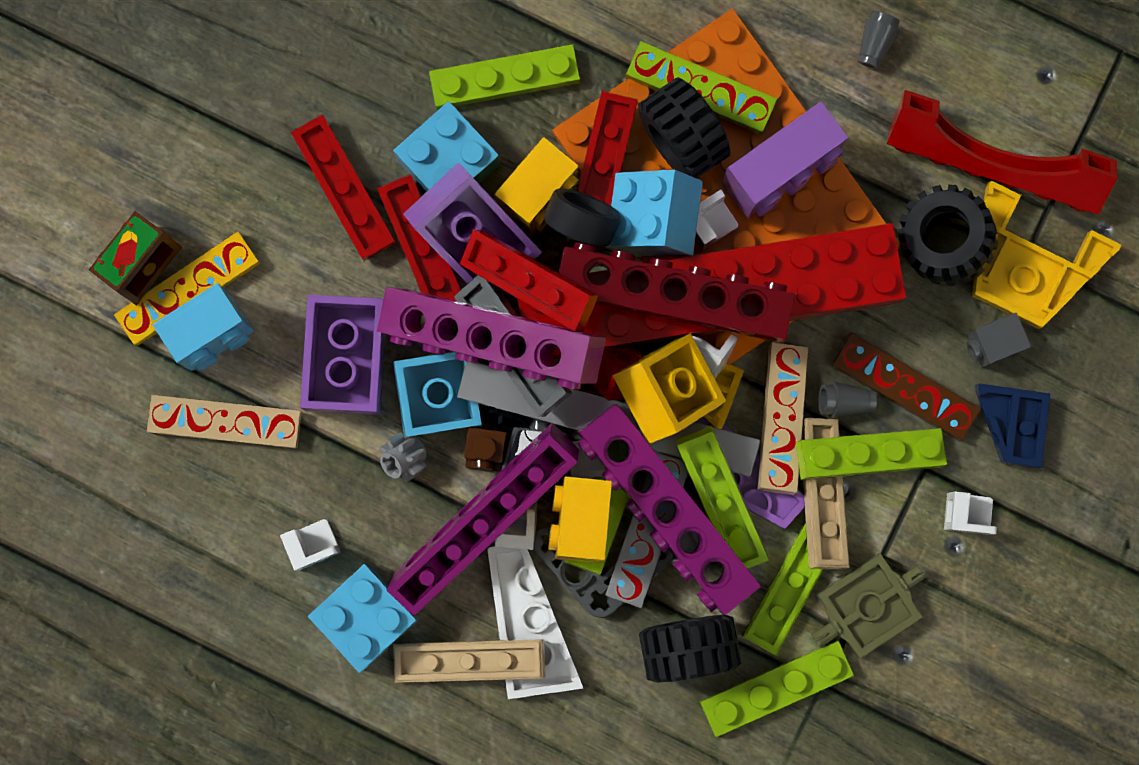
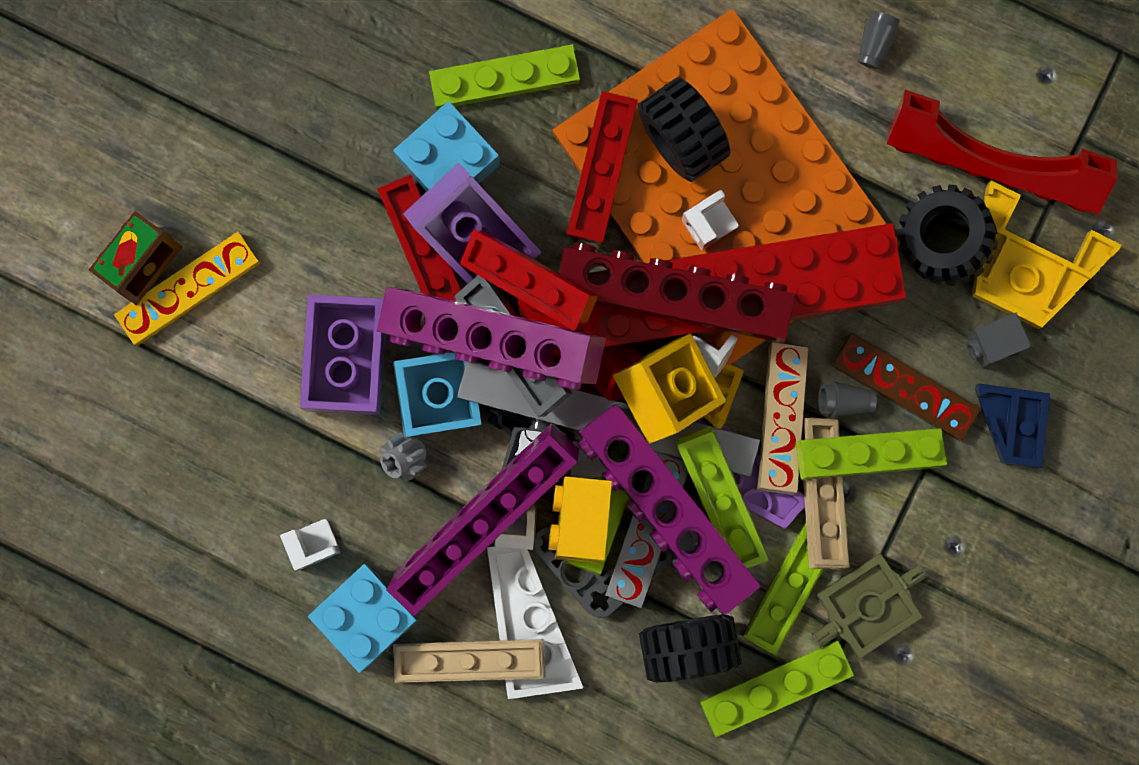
(204, 328): medium azure brick -> none
(224, 421): tan tile -> none
(343, 188): red plate -> none
(485, 449): reddish brown brick -> none
(531, 185): yellow brick -> none
(582, 217): black tyre -> none
(656, 212): medium azure brick -> none
(725, 96): lime tile -> none
(785, 161): medium lavender brick -> none
(969, 514): white panel -> none

